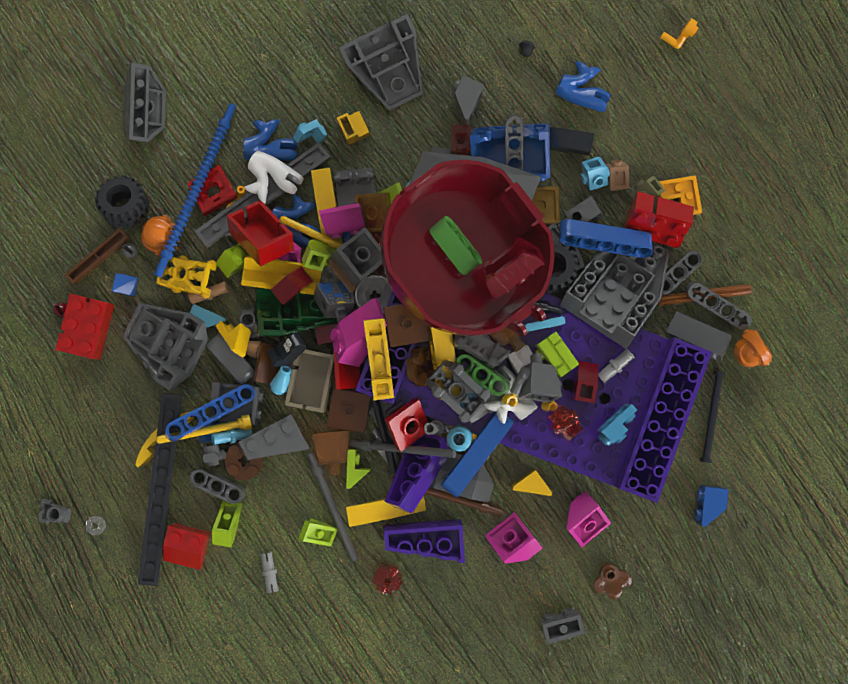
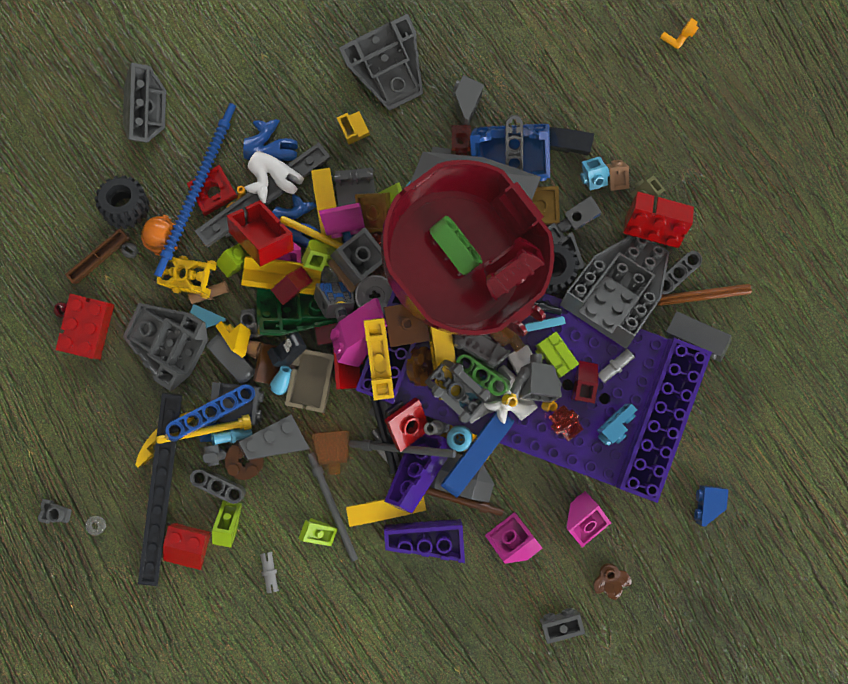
(125, 284): blue slope -> none
(310, 129): medium azure bracket -> none
(348, 410): reddish brown plate -> none
(354, 474): lime slope -> none
(387, 586): clear red brick -> none
(526, 48): black piece -> none
(532, 483): yellow slope -> none
(589, 97): blue piece -> none
(606, 238): blue beam -> none
(683, 189): light orange plate -> none
(712, 416): black bar -> none
(718, 305): dark grey beam -> none
(751, 350): orange helmet -> none

